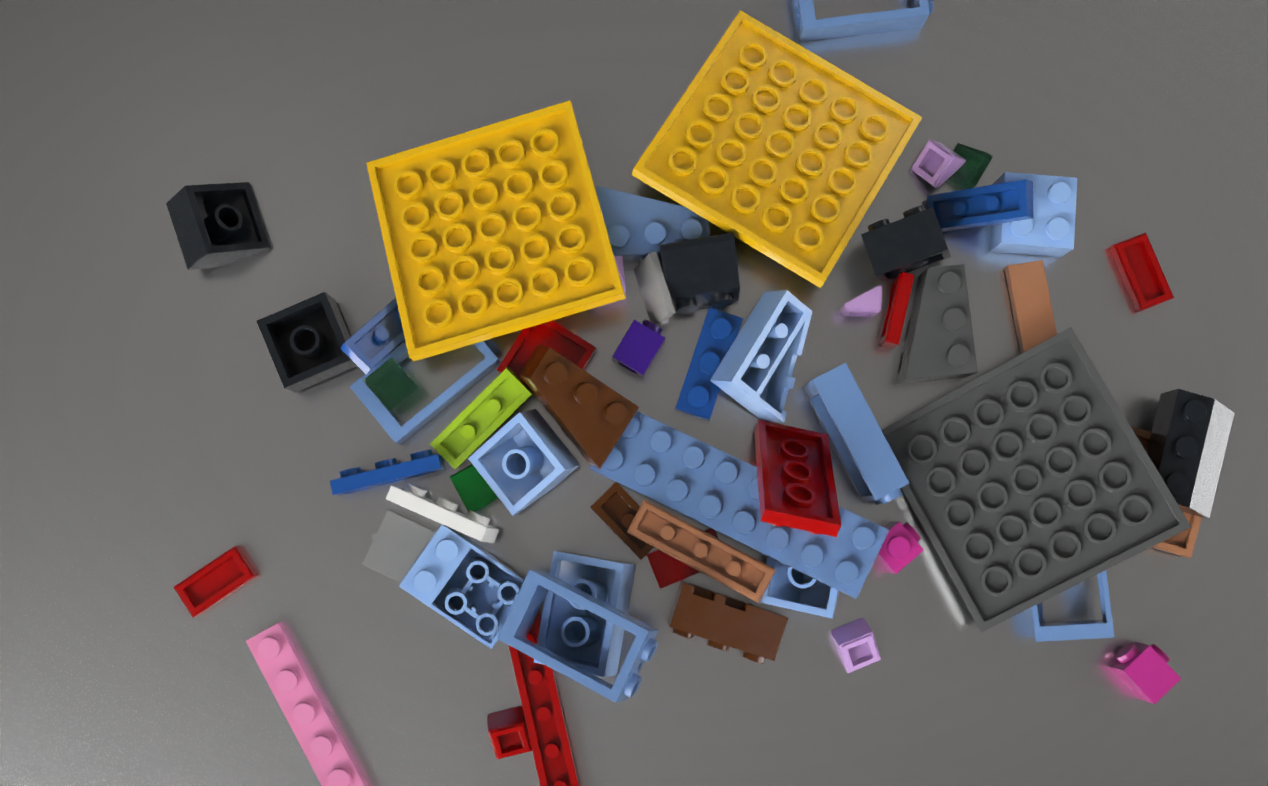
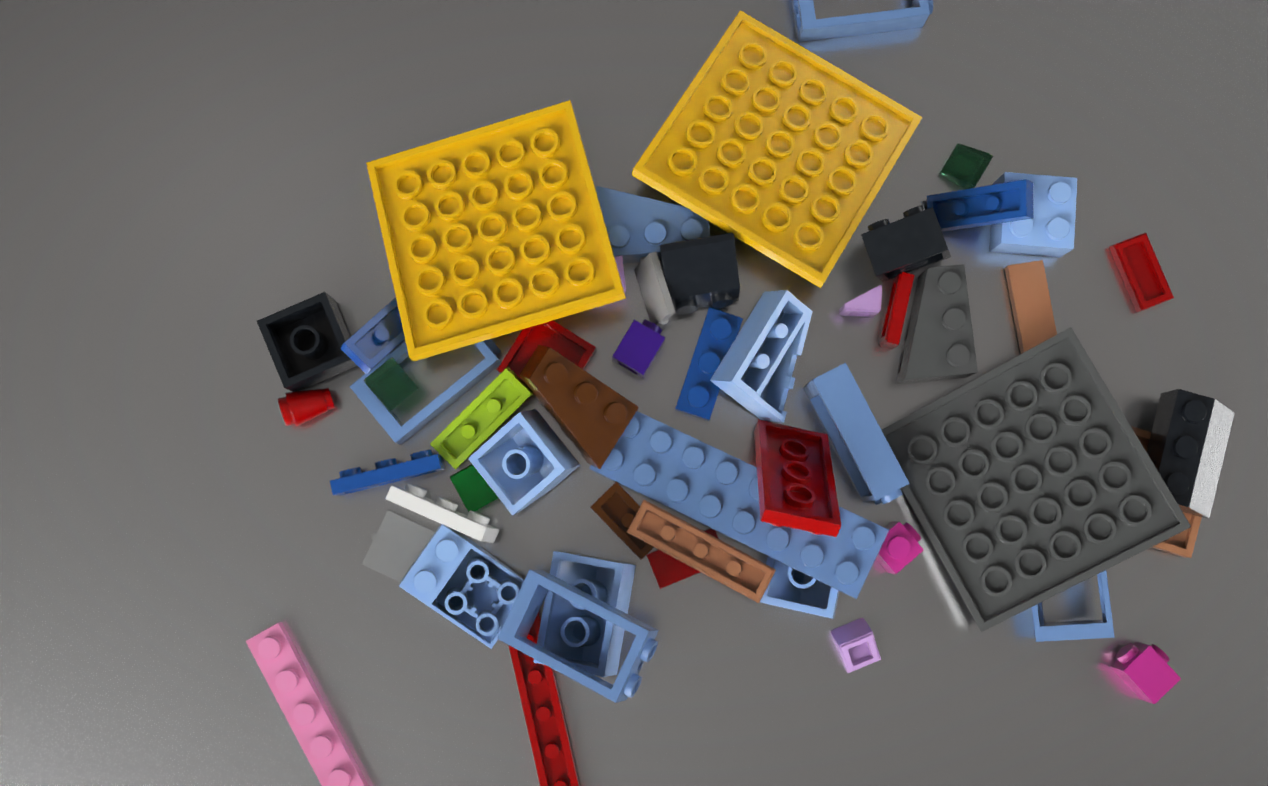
(215, 581): red tile -> none
(217, 224): black slope -> none
(304, 405): none -> red cone
(508, 732): red slope -> none
(726, 622): reddish brown wedge -> none
(937, 163): lavender slope -> none

